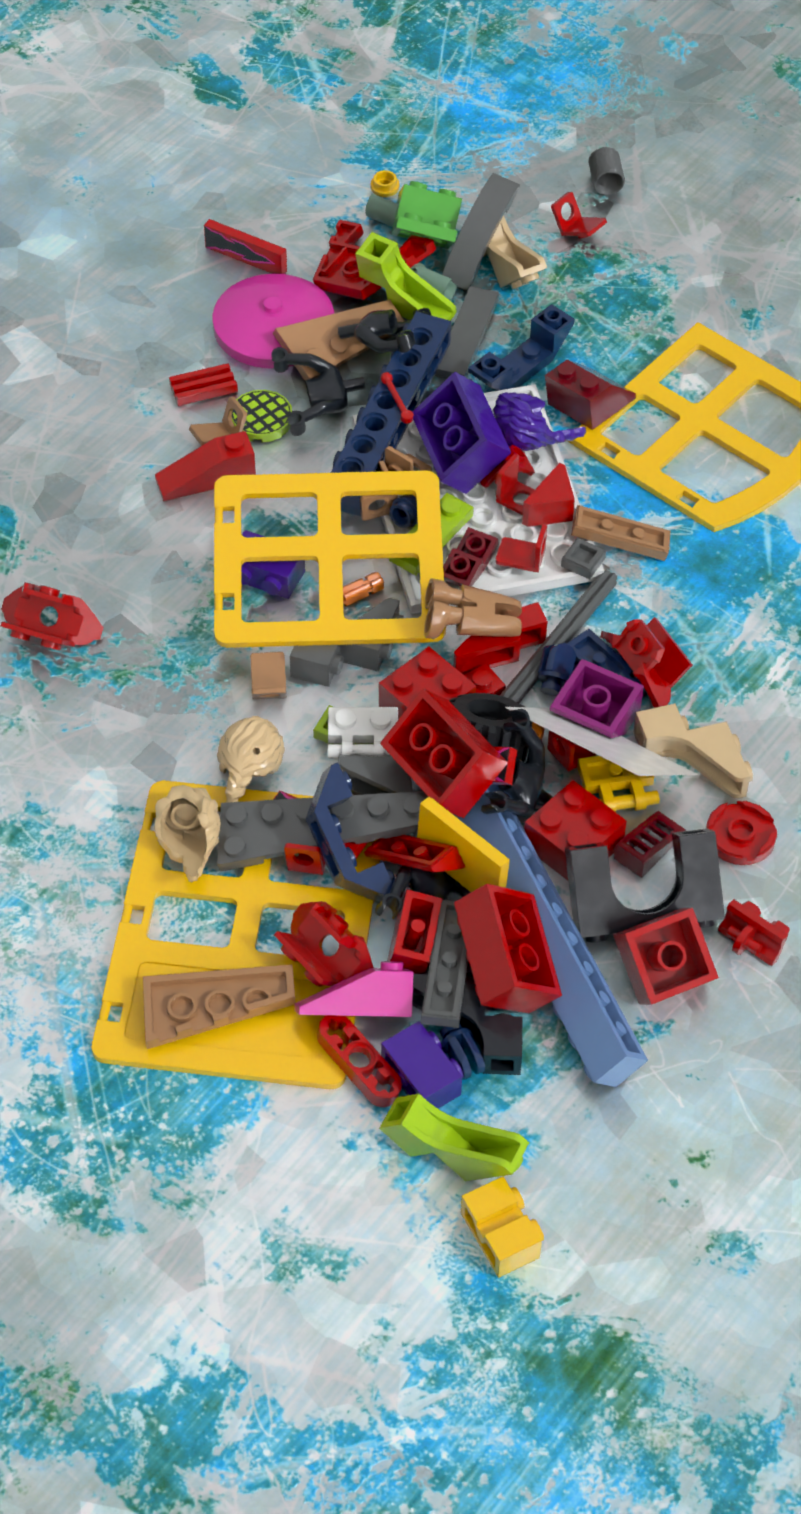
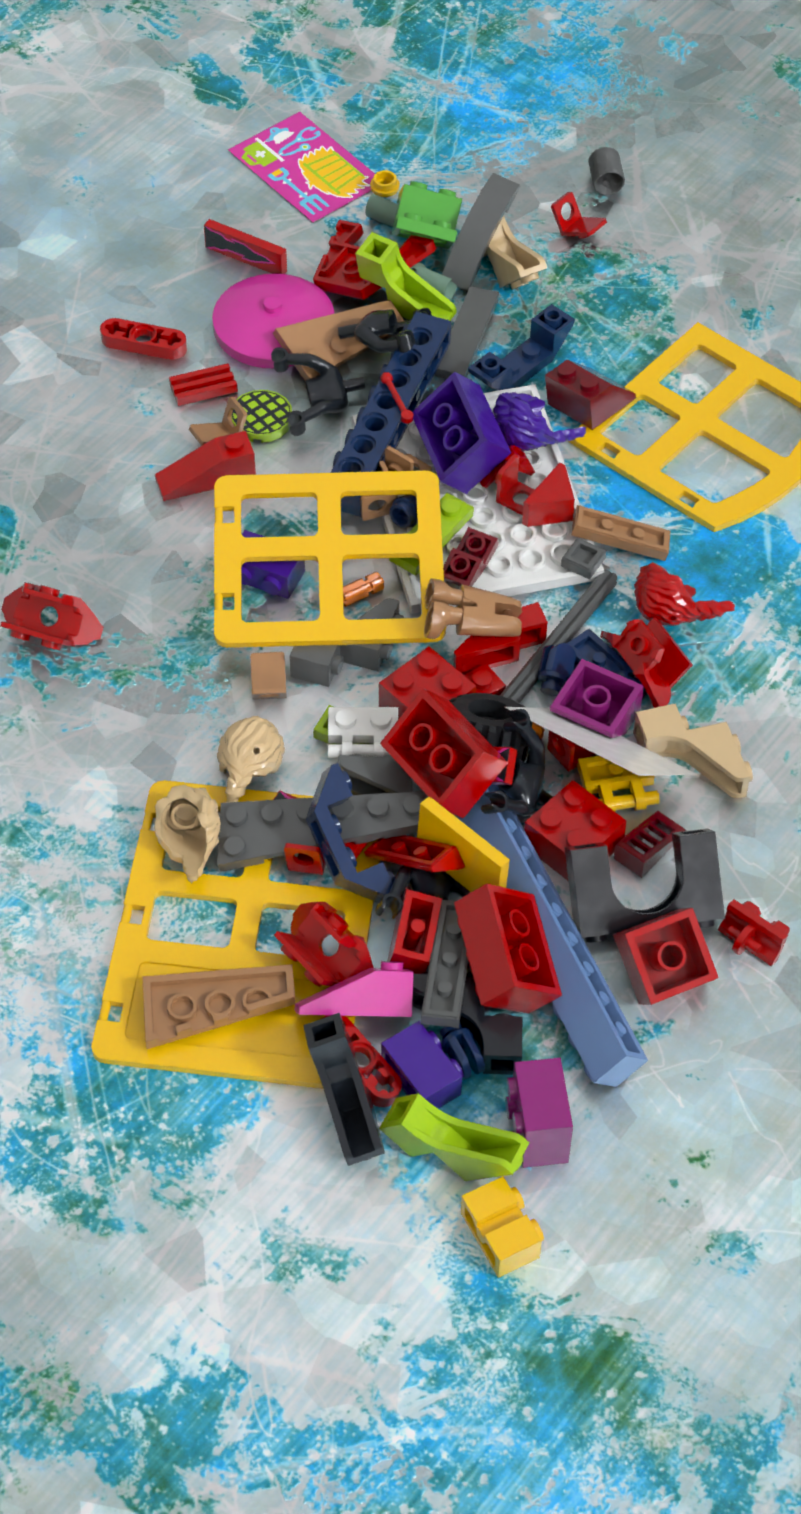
(122, 335): none -> red beam
(305, 166): none -> sticker
(344, 1089): none -> black arch
(522, 553): red bracket -> none
(540, 1111): none -> magenta brick
(670, 600): none -> red hair
(737, 841): red tile -> none

